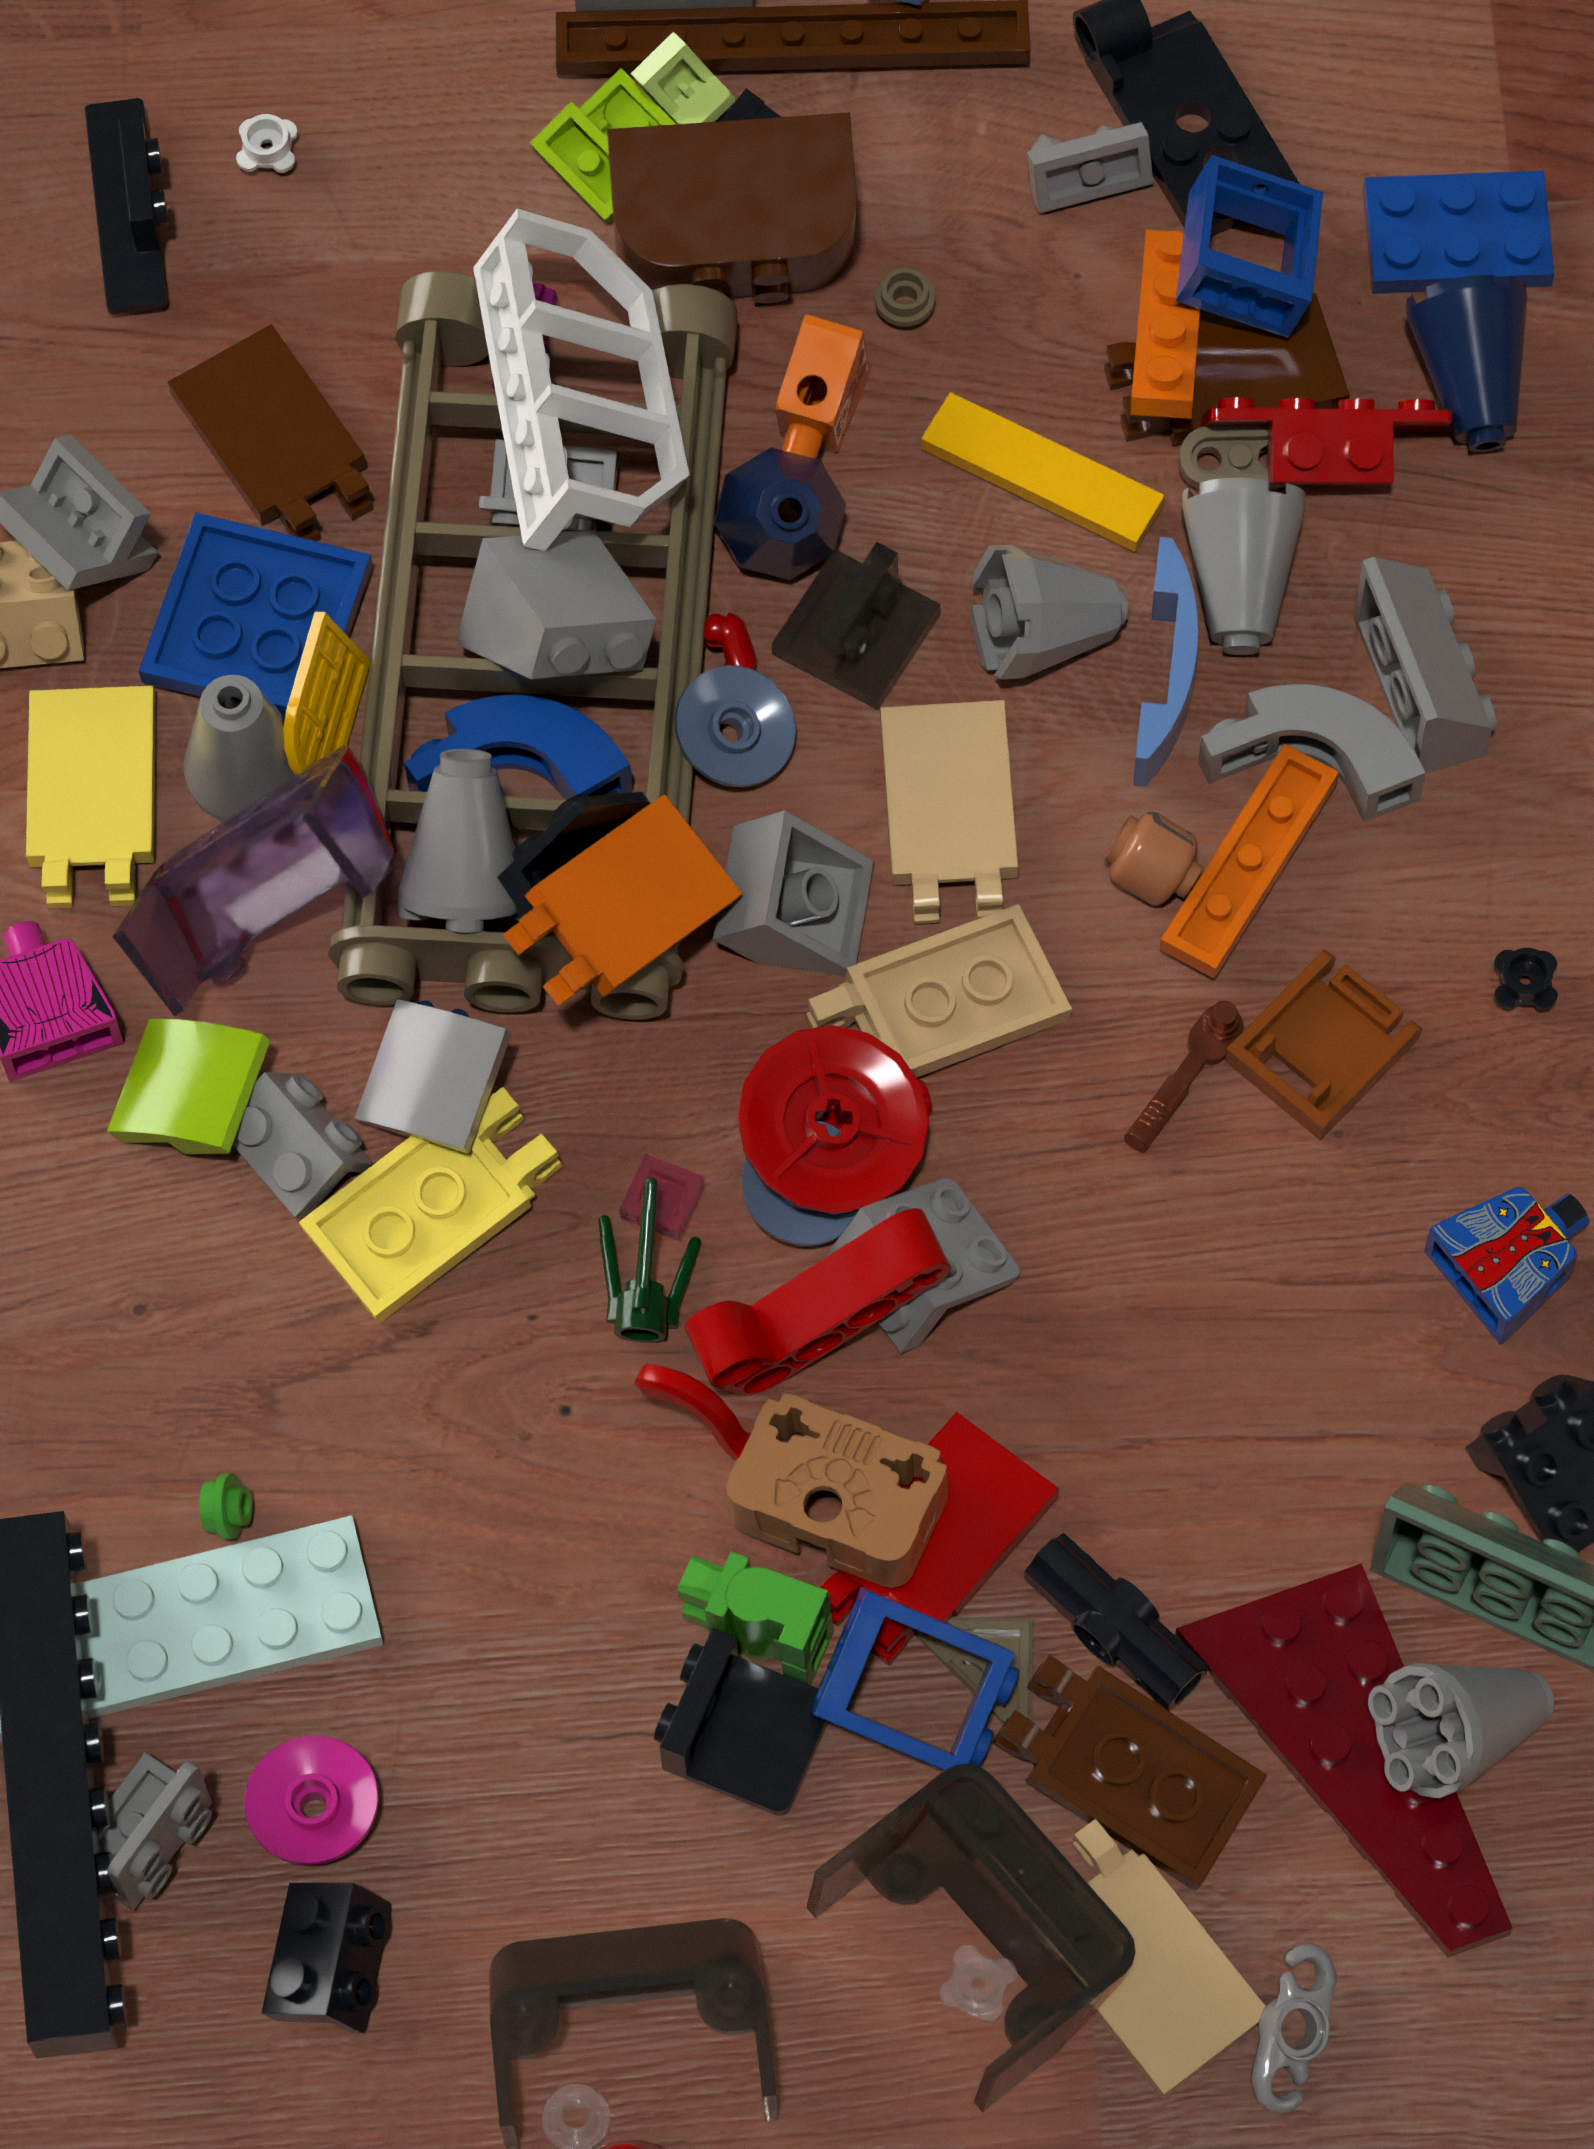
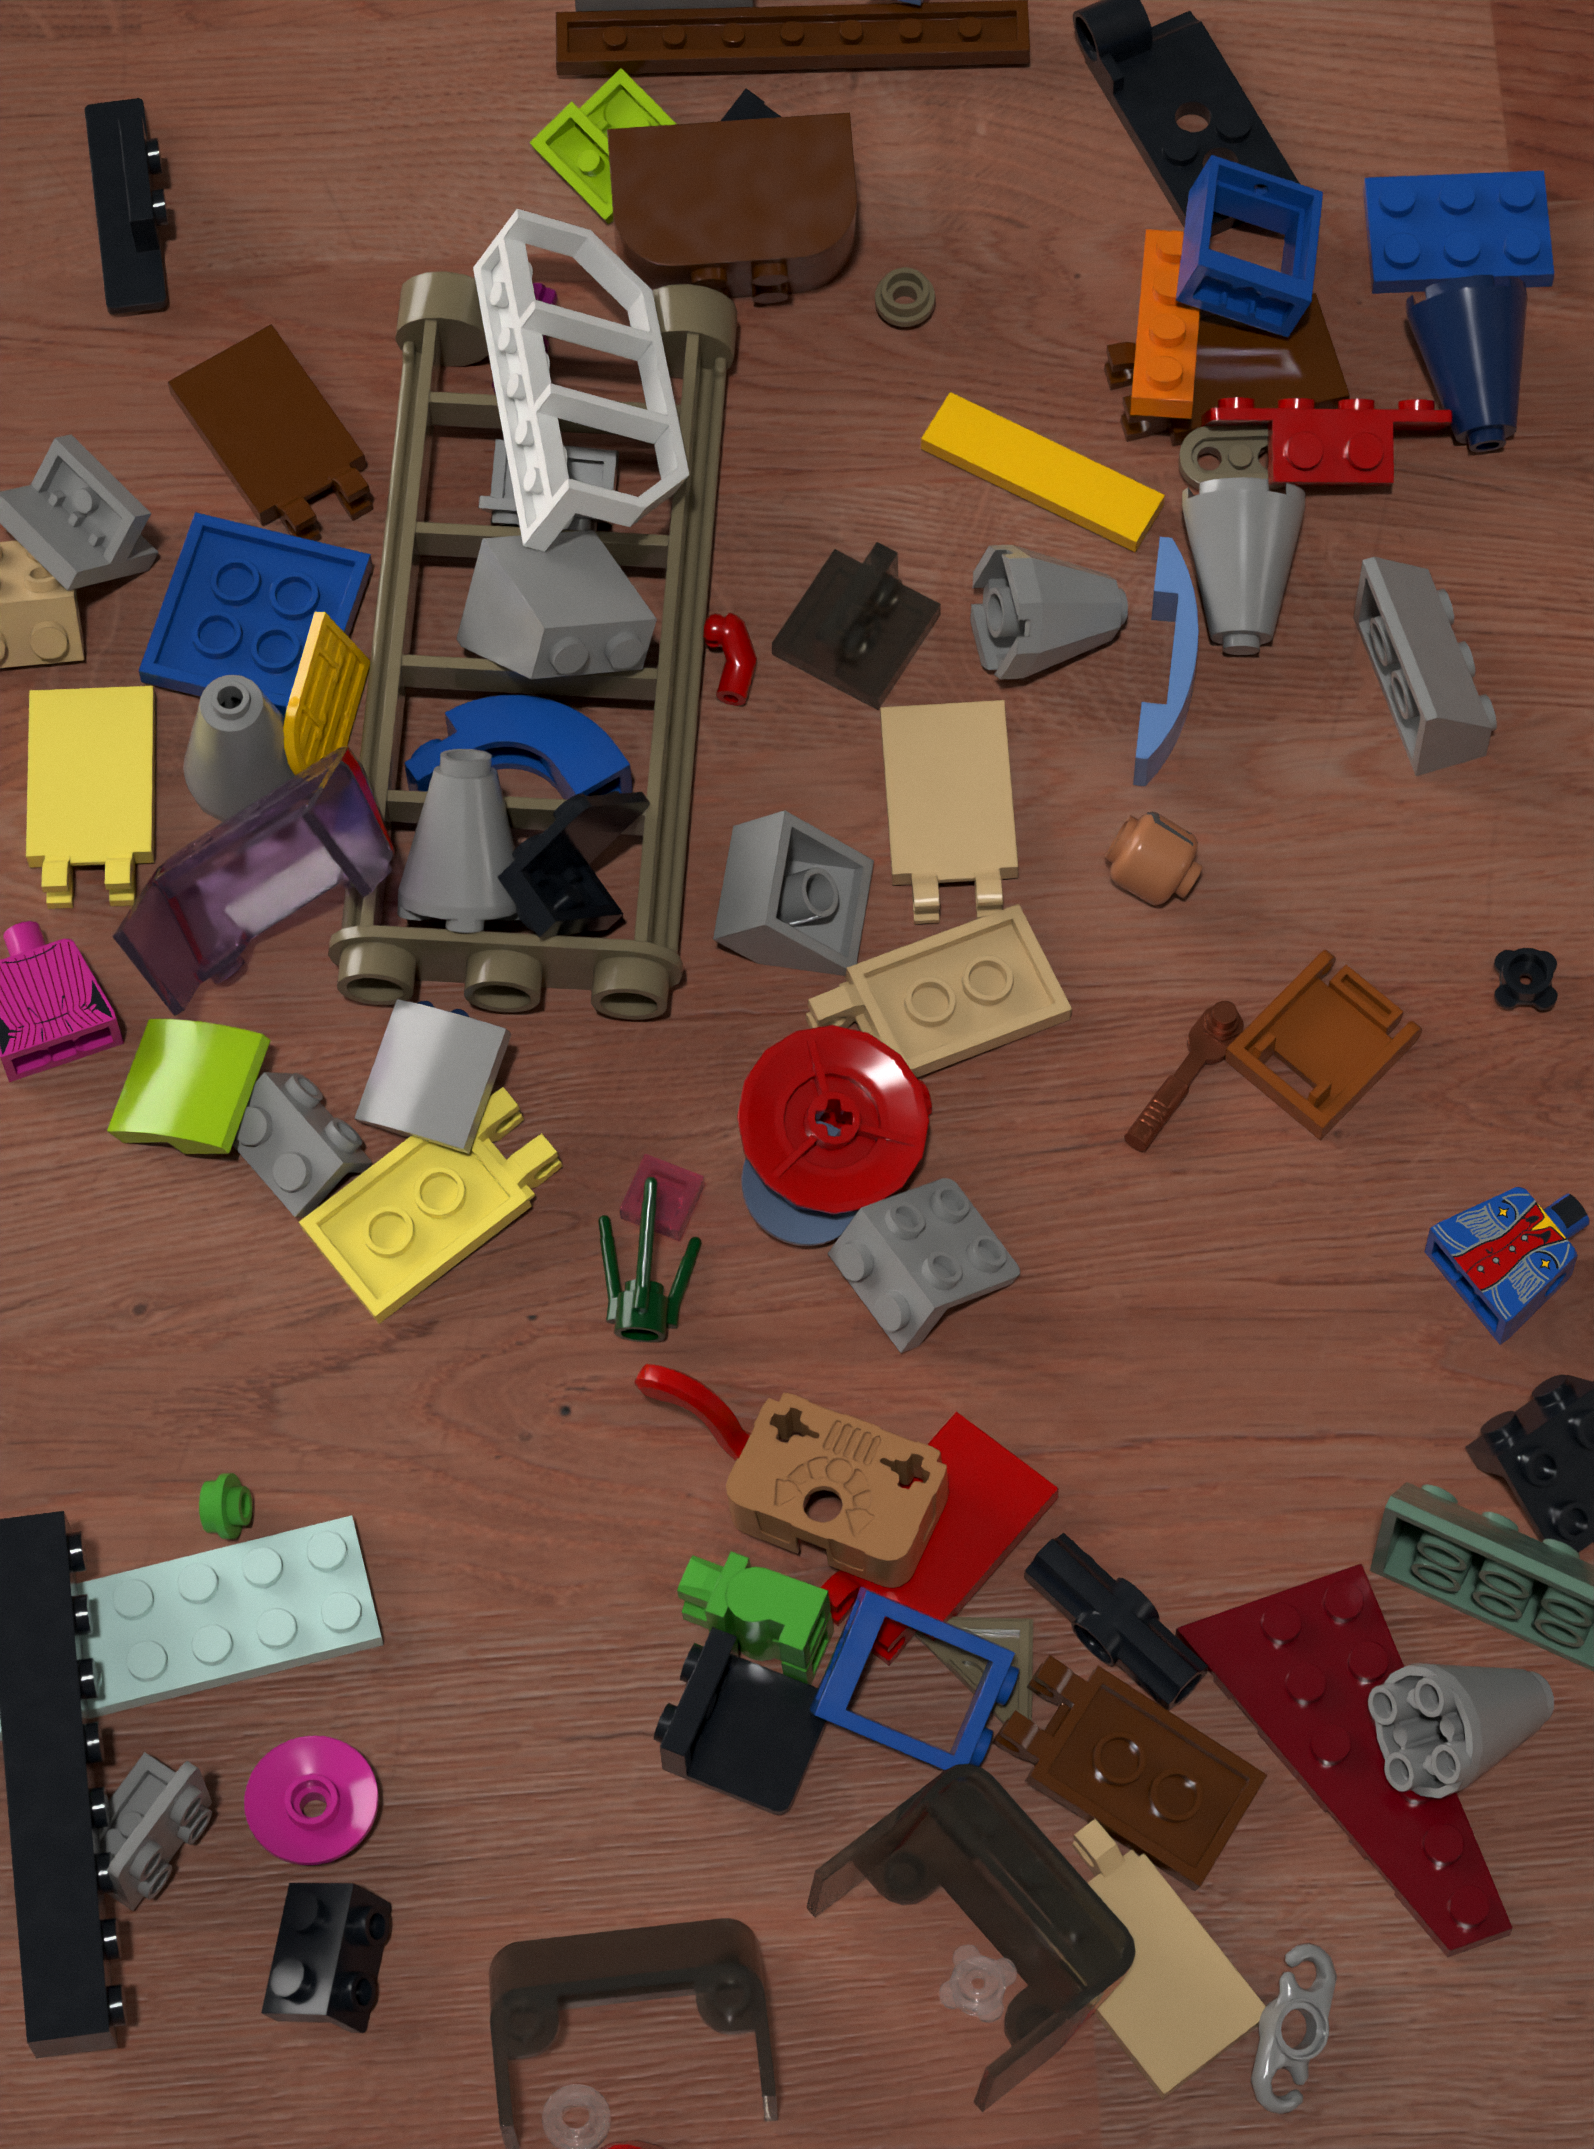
(264, 130): white plate -> none
(625, 901): orange tile -> none
(683, 83): yellowish green bracket -> none
(750, 517): dark blue cone -> none
(752, 708): sand blue dish -> none
(819, 1309): red beam -> none
(821, 387): orange torso -> none
(1088, 166): light grey tile -> none
(1249, 861): orange plate -> none
(1328, 726): light grey arch -> none

